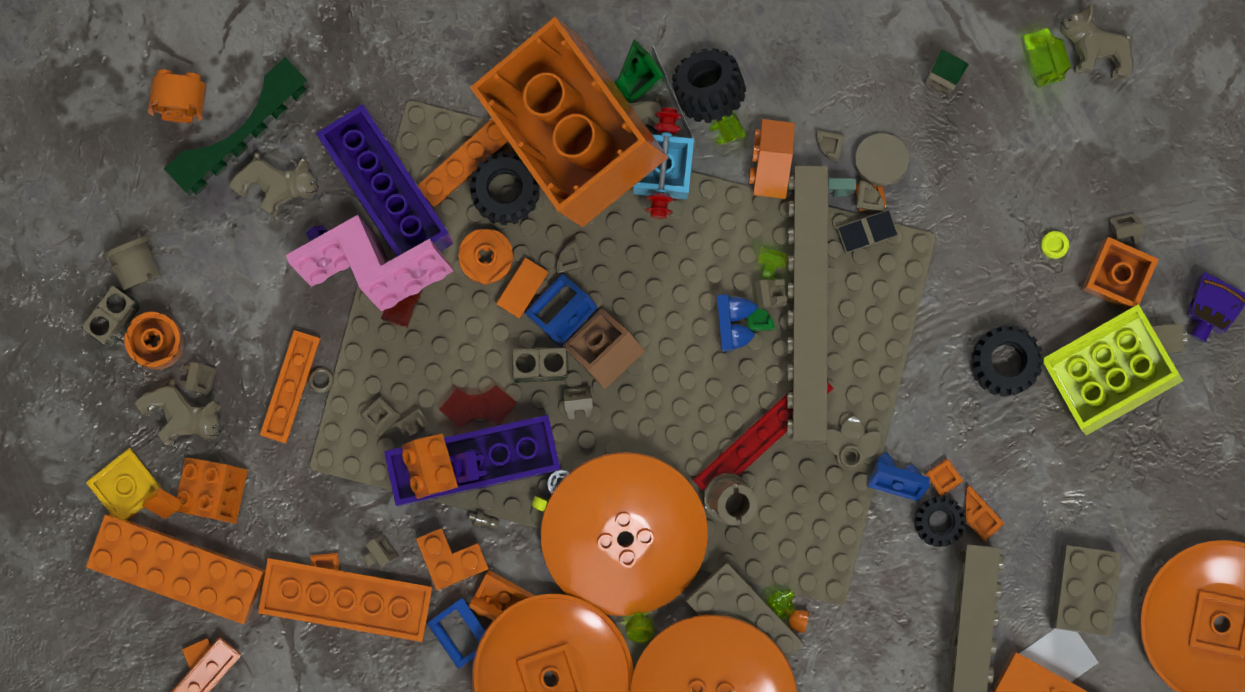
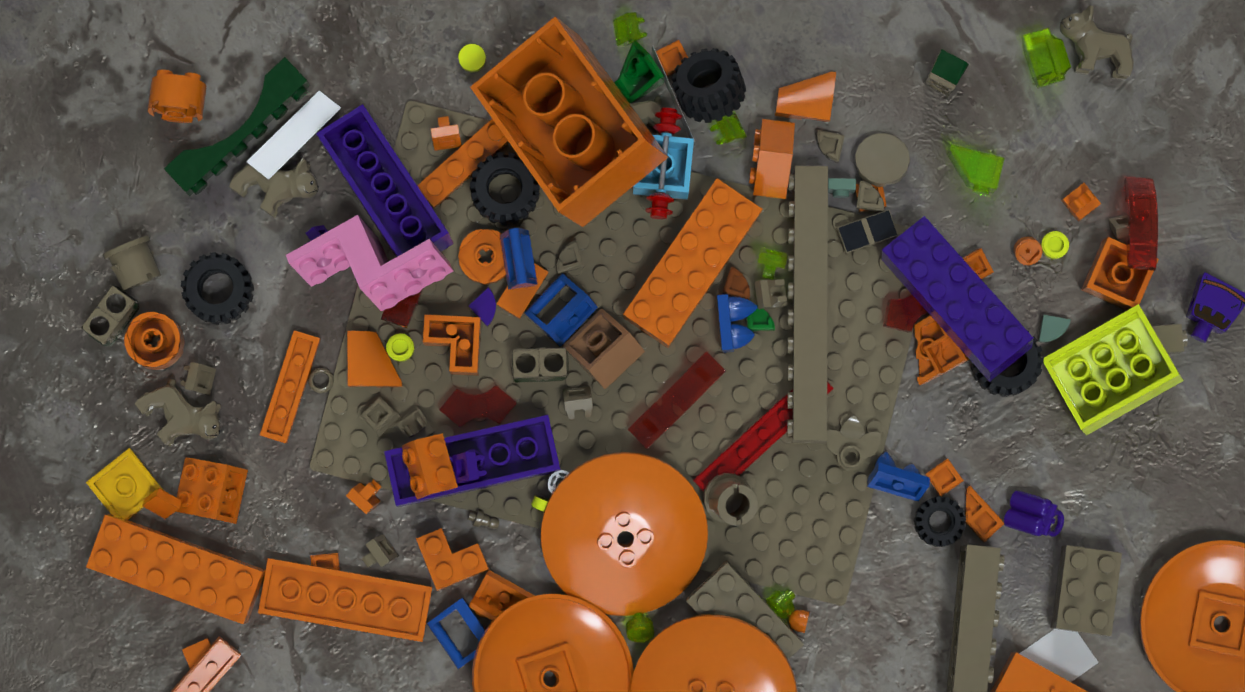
(200, 272): none -> black tyre
(293, 134): none -> white sticker
(364, 496): none -> orange tile
(369, 361): none -> orange slope
(400, 347): none -> neon yellow tile
(446, 135): none -> orange tile
(461, 335): none -> orange brick
(472, 58): none -> neon yellow tile
(484, 307): none -> dark purple tile
(518, 258): none -> blue tile
(628, 29): none -> clear neon green tile
(671, 56): none -> orange tile
(677, 400): none -> clear red slope
(692, 263): none -> orange brick
(736, 285): none -> dark orange tile
(807, 98): none -> orange slope
(903, 313): none -> clear red tile
(935, 351): none -> orange slope
(957, 298): none -> dark purple brick
(976, 168): none -> clear neon green slope
(978, 263): none -> orange tile
(1027, 250): none -> orange tile
(1033, 515): none -> dark purple piece
(1052, 328): none -> sand green tile
(1081, 202): none -> orange tile
(1142, 223): none -> clear red slope

